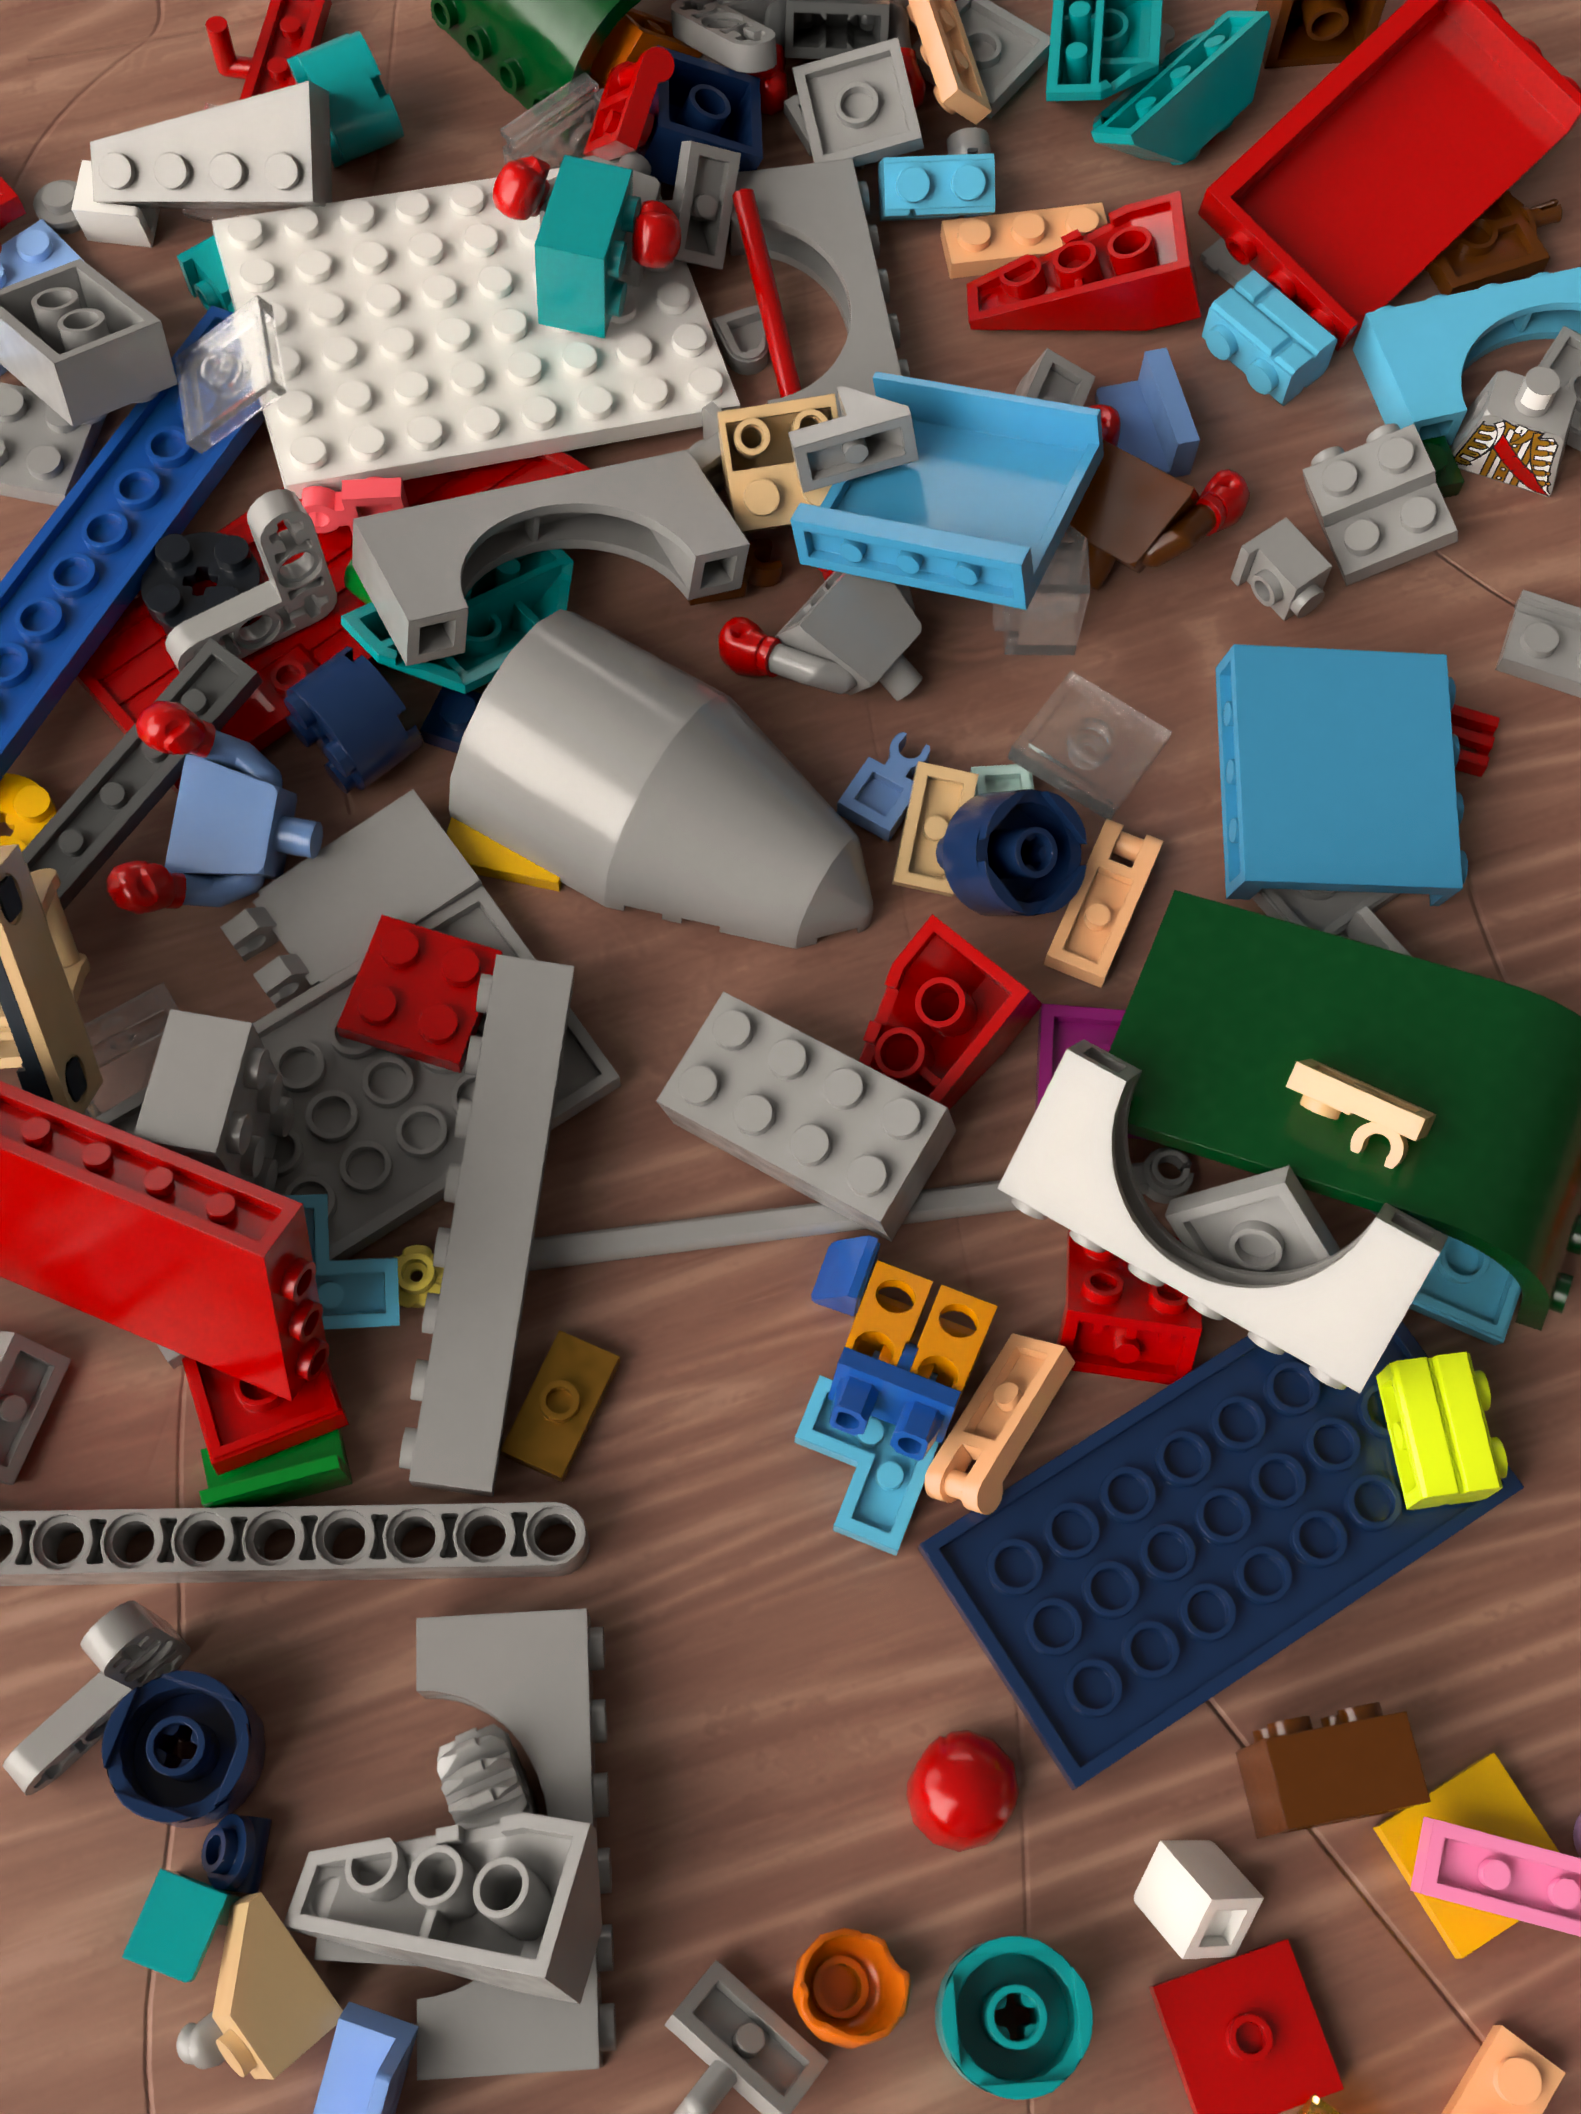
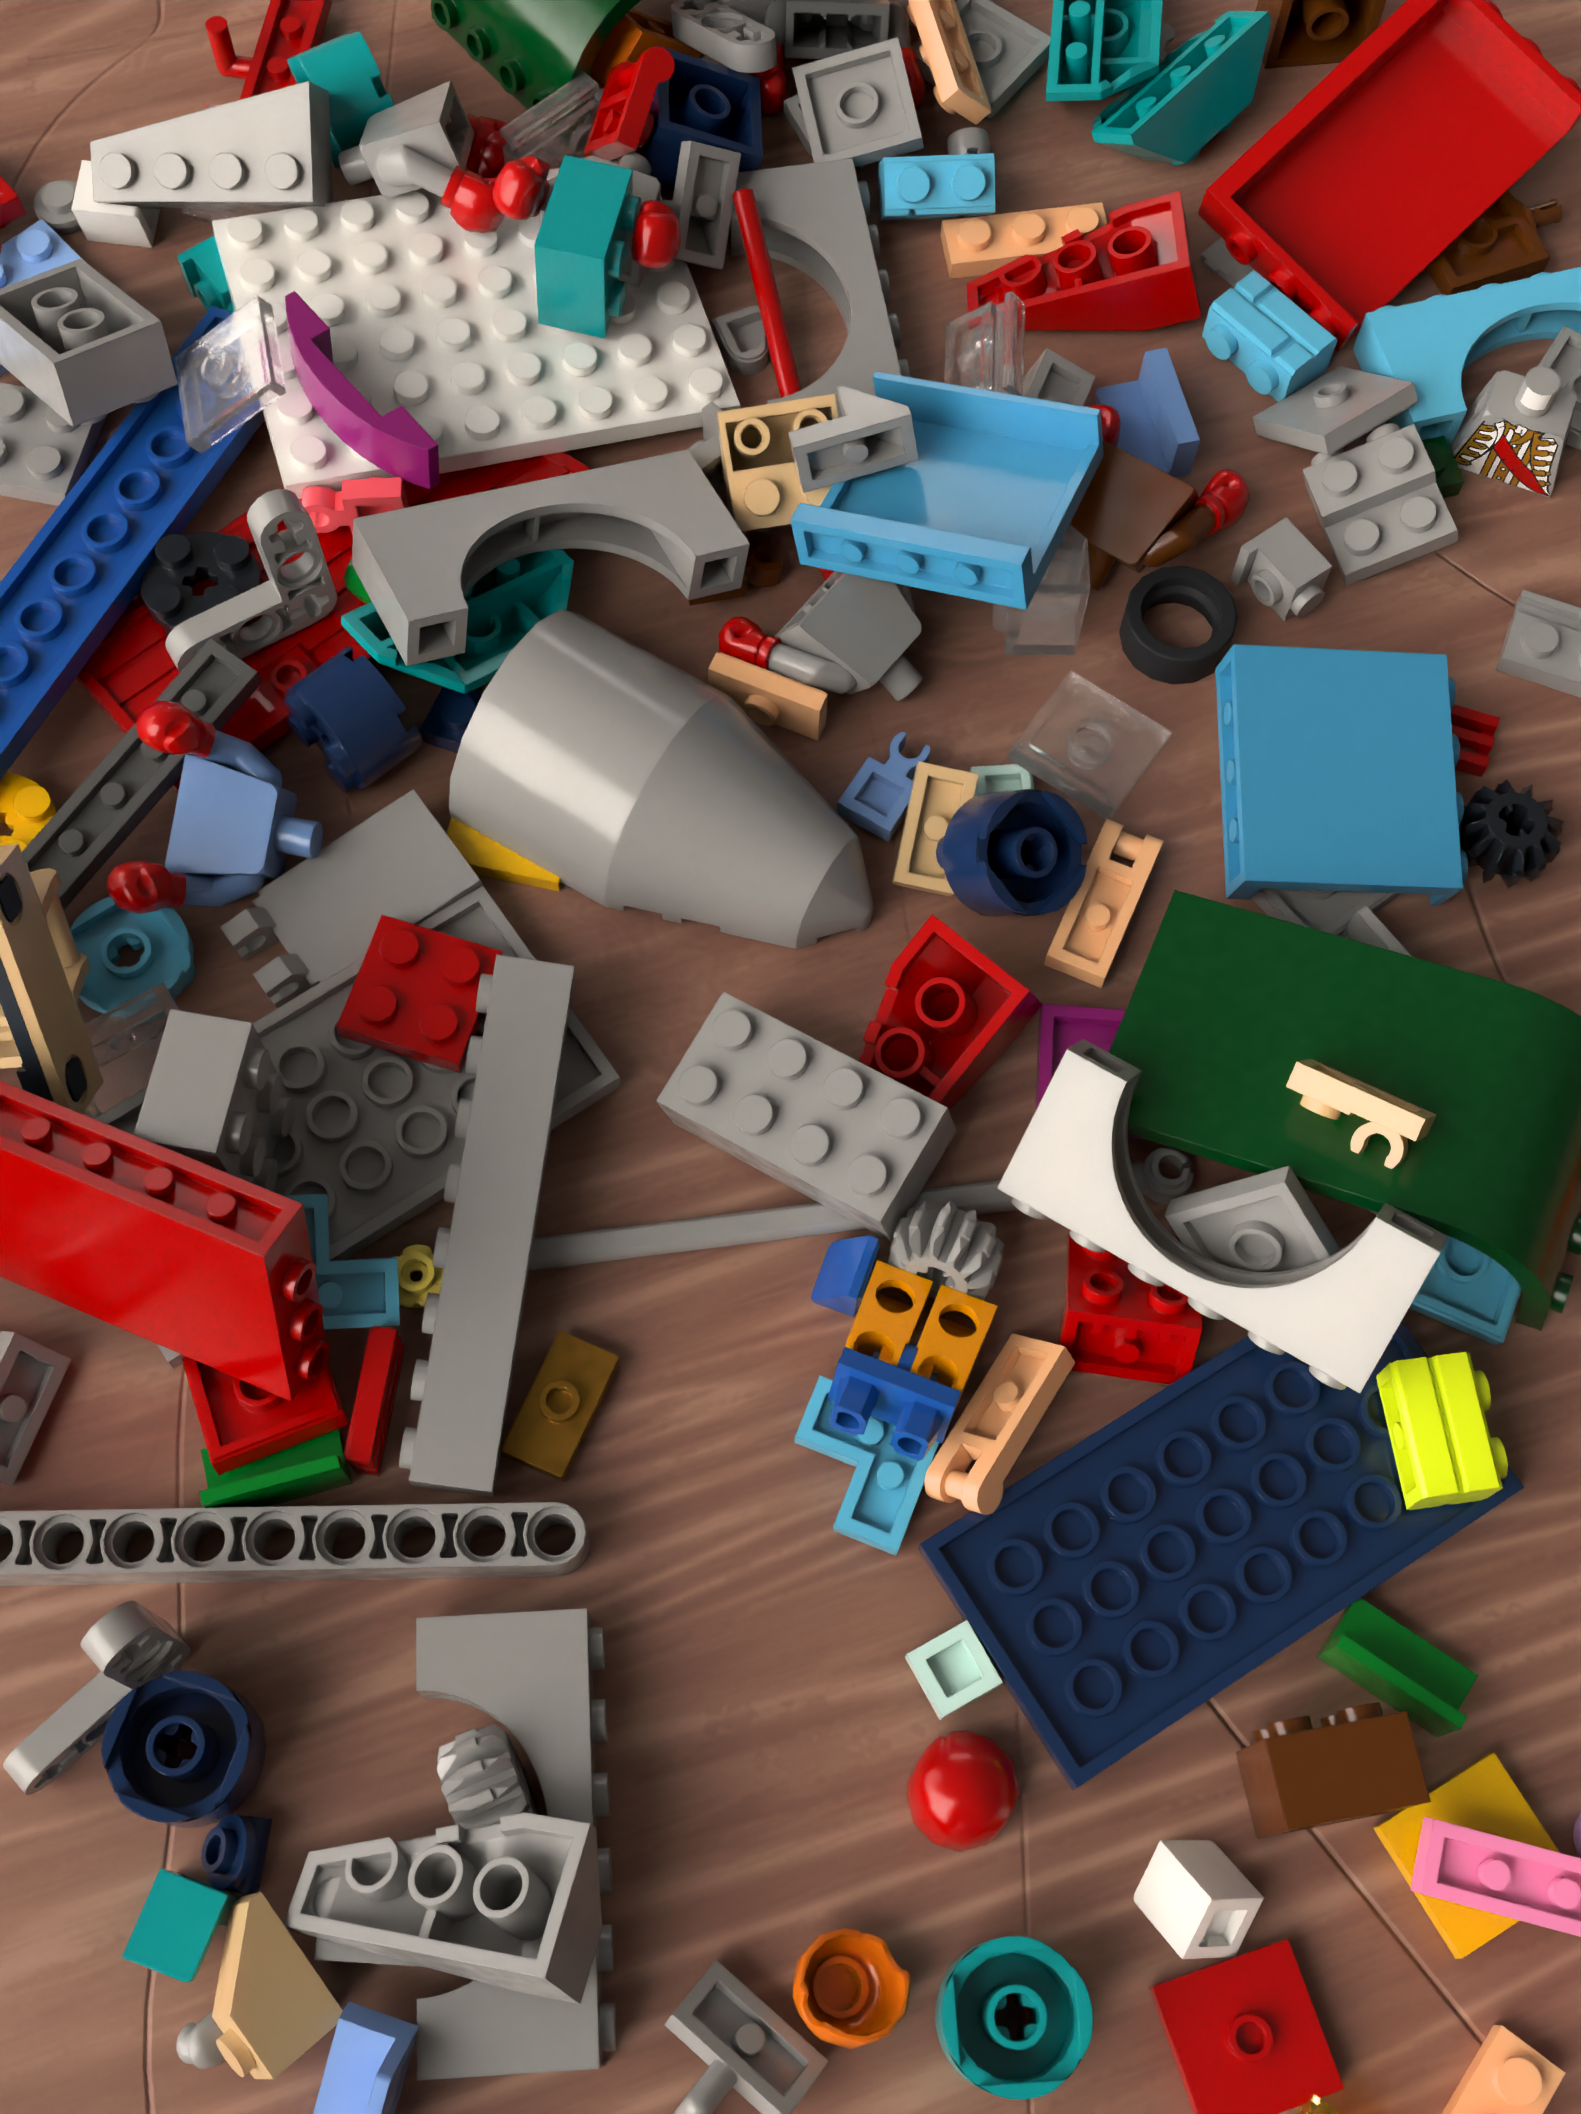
(166, 959): none -> medium azure plate
(374, 1401): none -> red tile
(387, 441): none -> magenta slope
(428, 147): none -> light grey torso
(770, 696): none -> light nougat plate
(948, 1248): none -> light grey gear
(953, 1669): none -> light aqua plate
(988, 347): none -> clear plate
(1188, 588): none -> black tyre
(1335, 410): none -> light grey plate
(1399, 1667): none -> green panel
(1509, 833): none -> black gear

